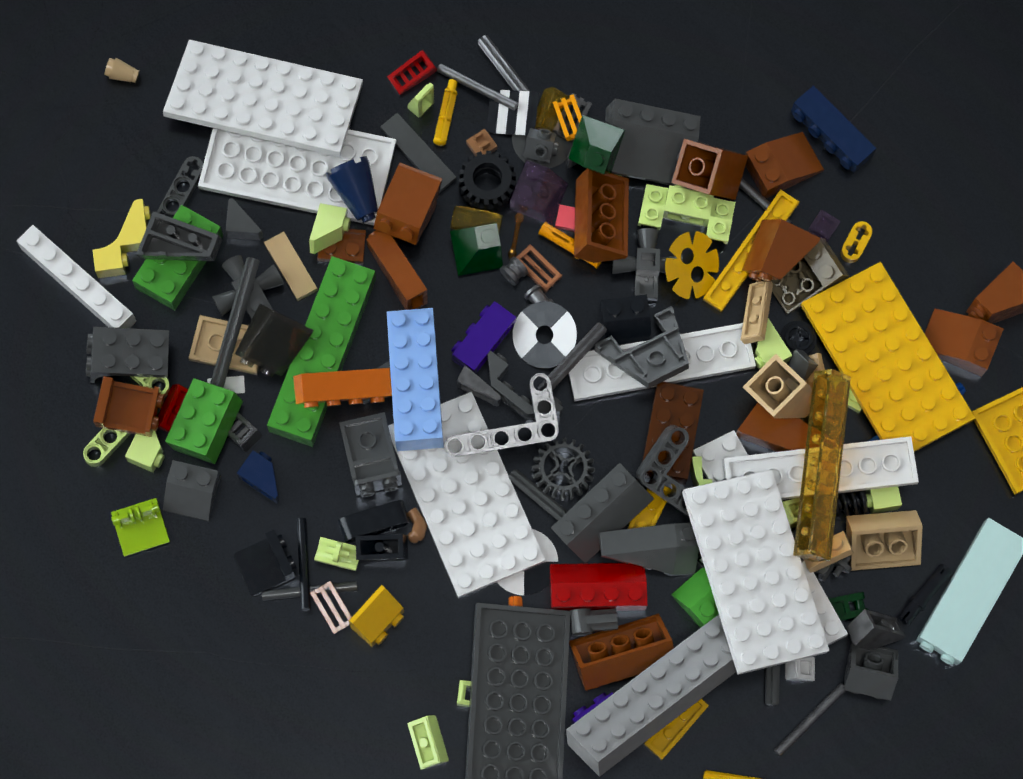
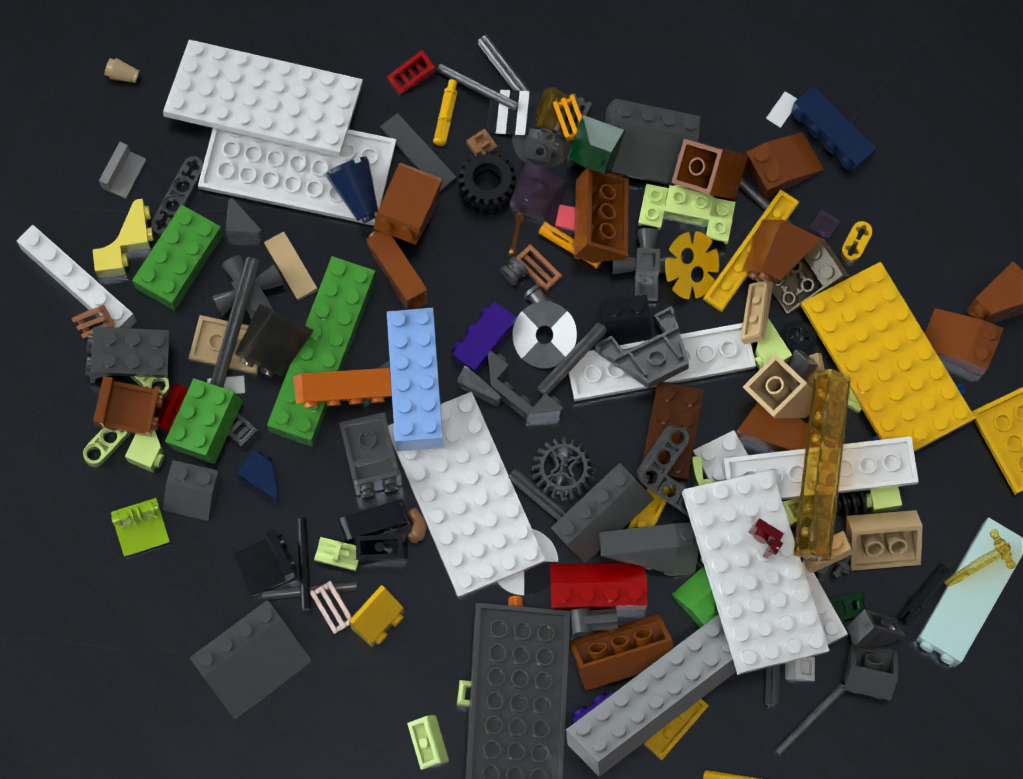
(84, 325): none -> nougat tile
(122, 171): none -> light grey panel
(177, 240): dark grey wedge -> none
(250, 659): none -> dark grey slope
(328, 227): yellowish green slope -> none
(350, 248): dark orange plate -> none
(422, 100): yellowish green slope -> none
(469, 217): clear yellow slope -> none
(477, 248): dark green slope -> none
(512, 431): beam -> none
(767, 534): none -> dark red bracket
(782, 109): none -> white sticker
(1001, 550): none -> clear yellow piece

